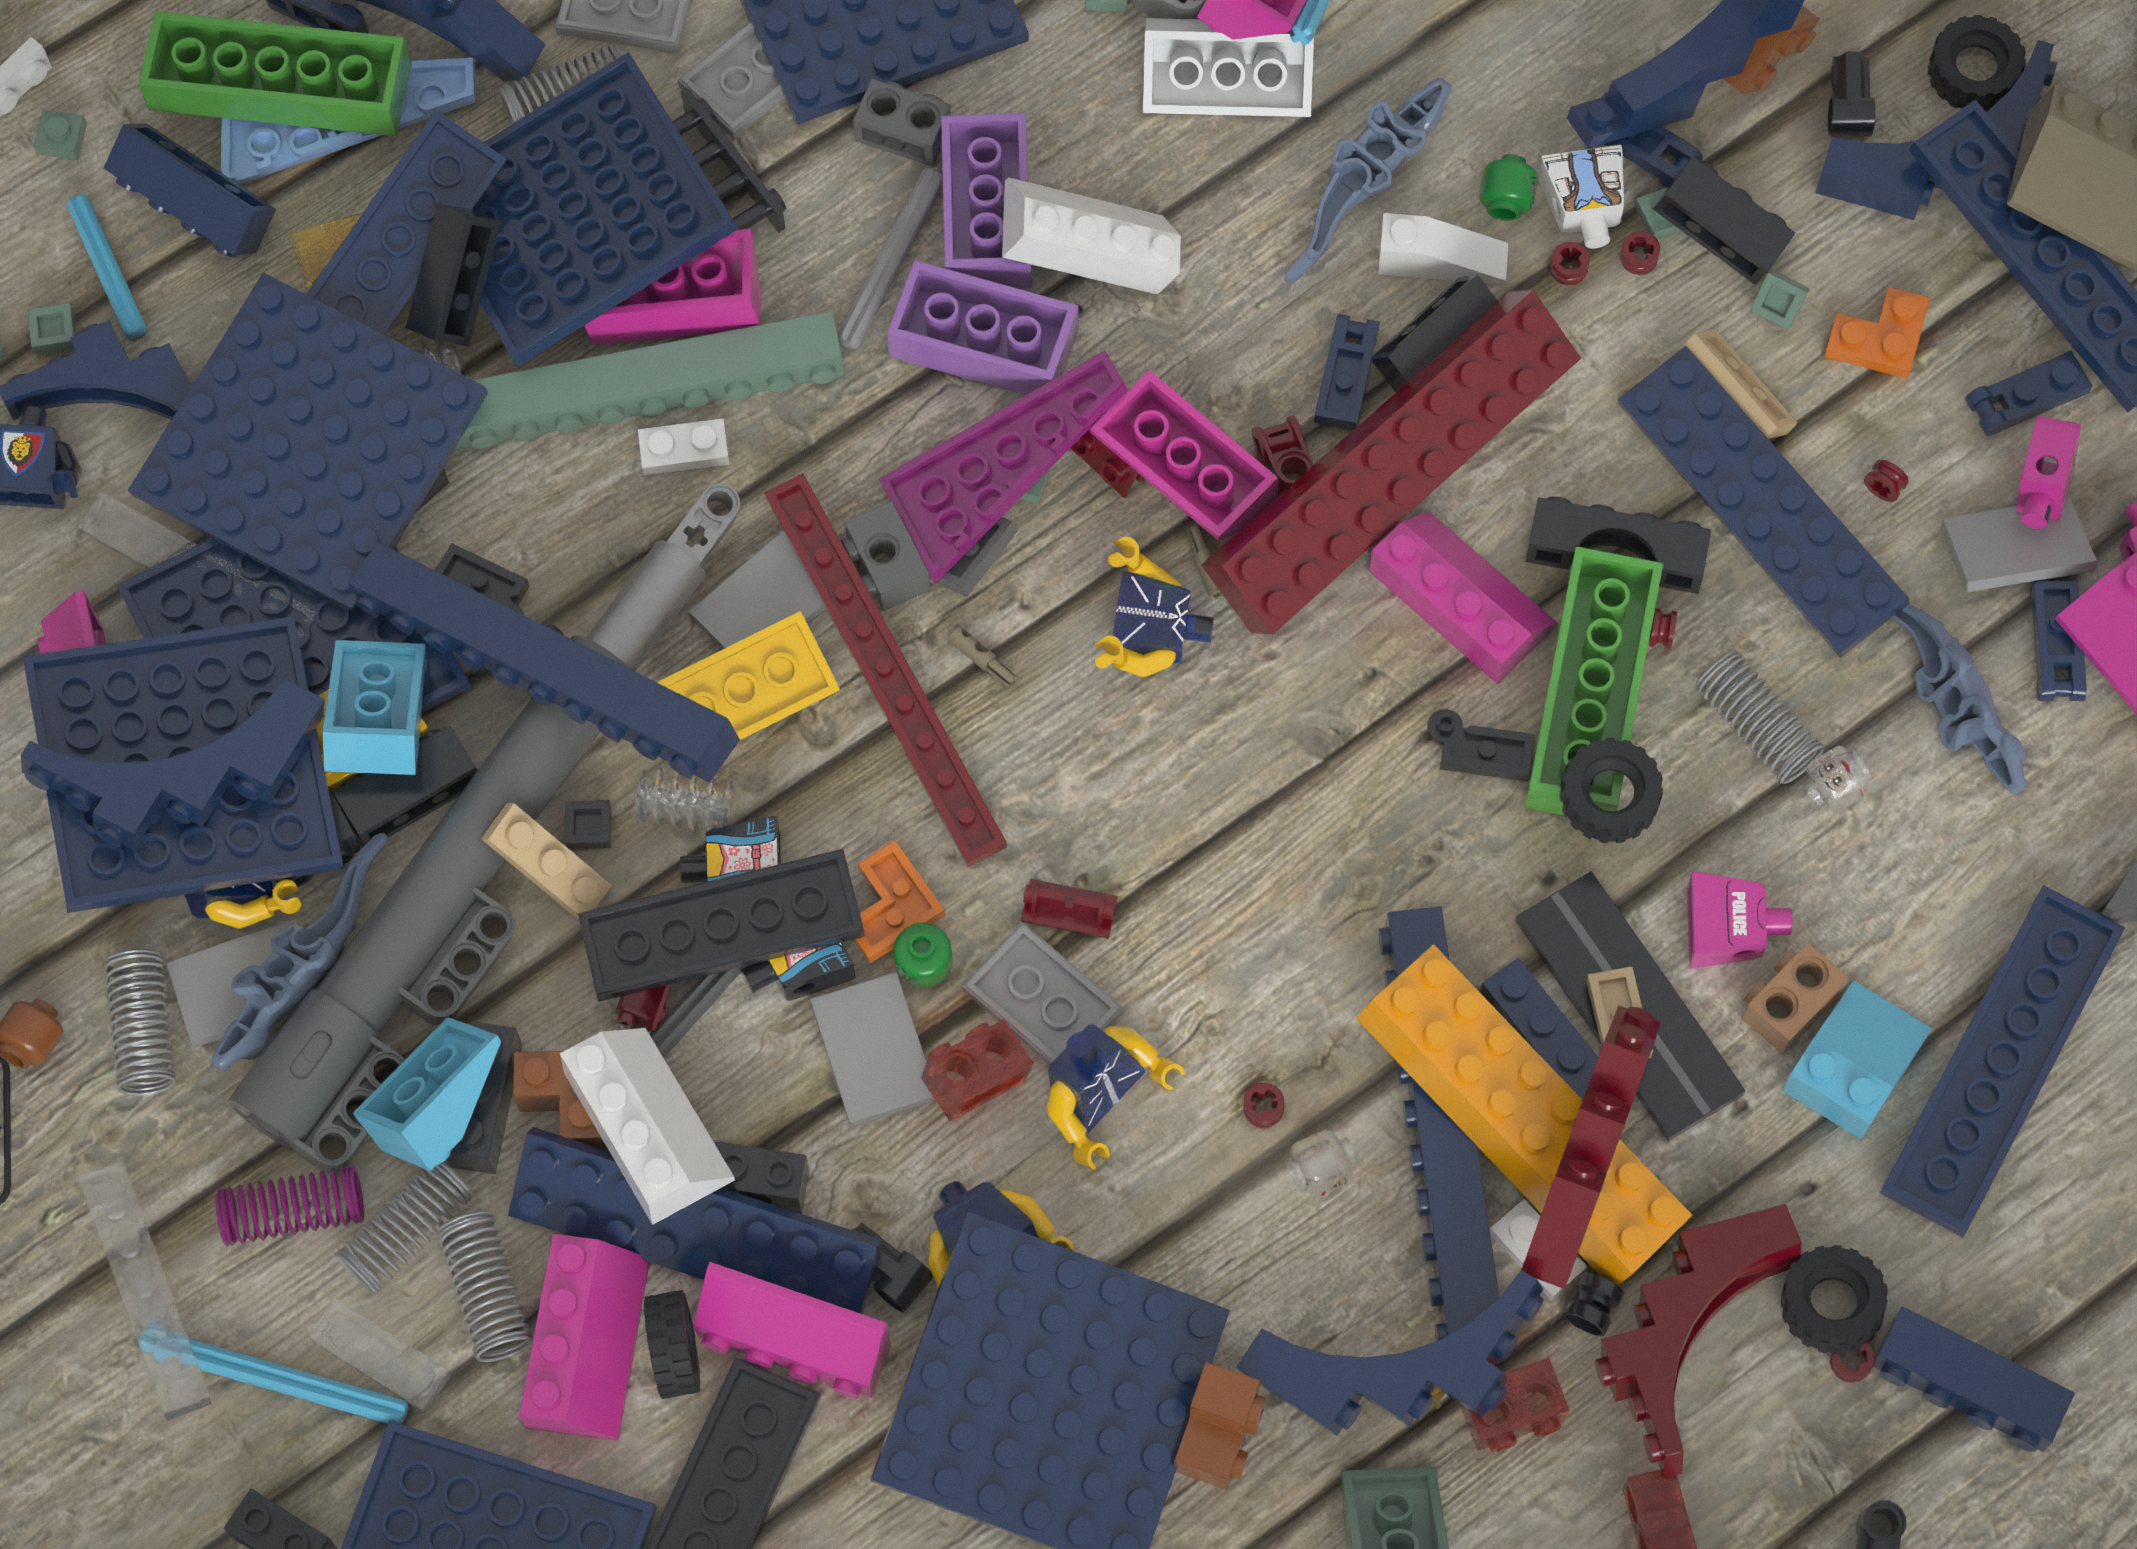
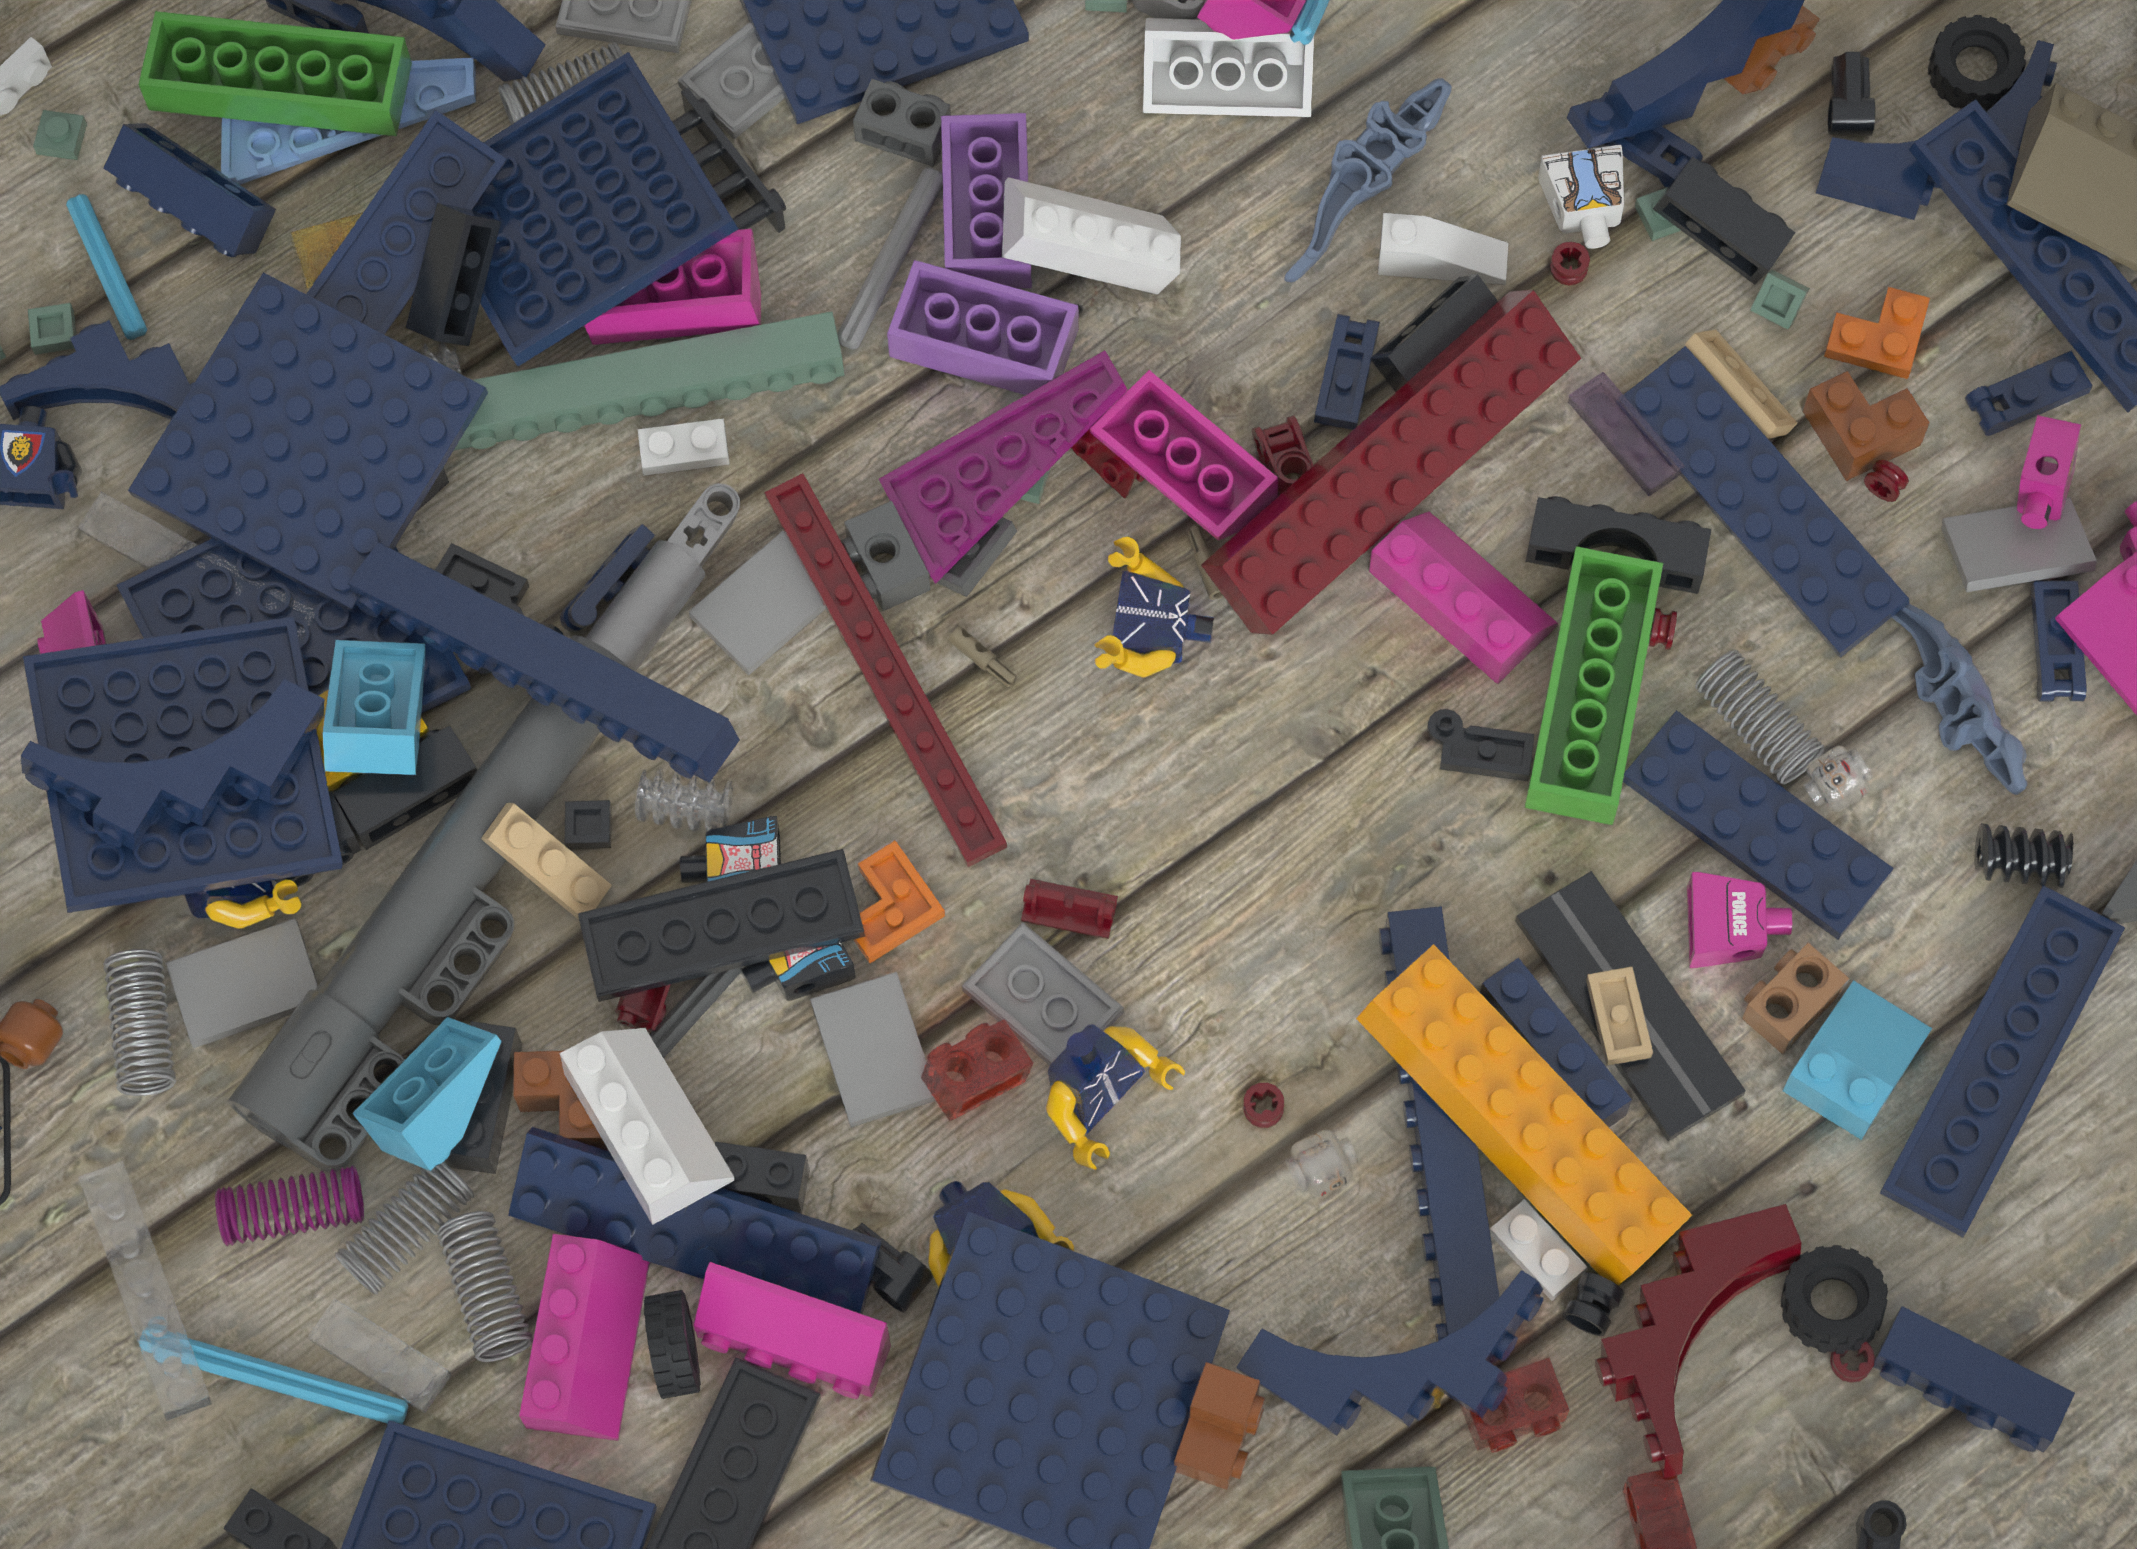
(294, 967): sand blue animal -> none
(606, 580): none -> dark blue plate
(760, 677): yellow plate -> none
(922, 955): green head -> none
(1508, 187): green head -> none
(1591, 1146): dark red arch -> none
(1614, 756): black tyre -> none
(1626, 433): none -> clear purple plate
(1650, 247): dark red bush -> none
(1757, 824): none -> dark blue plate
(1861, 432): none -> dark orange brick
(2023, 854): none -> black piece

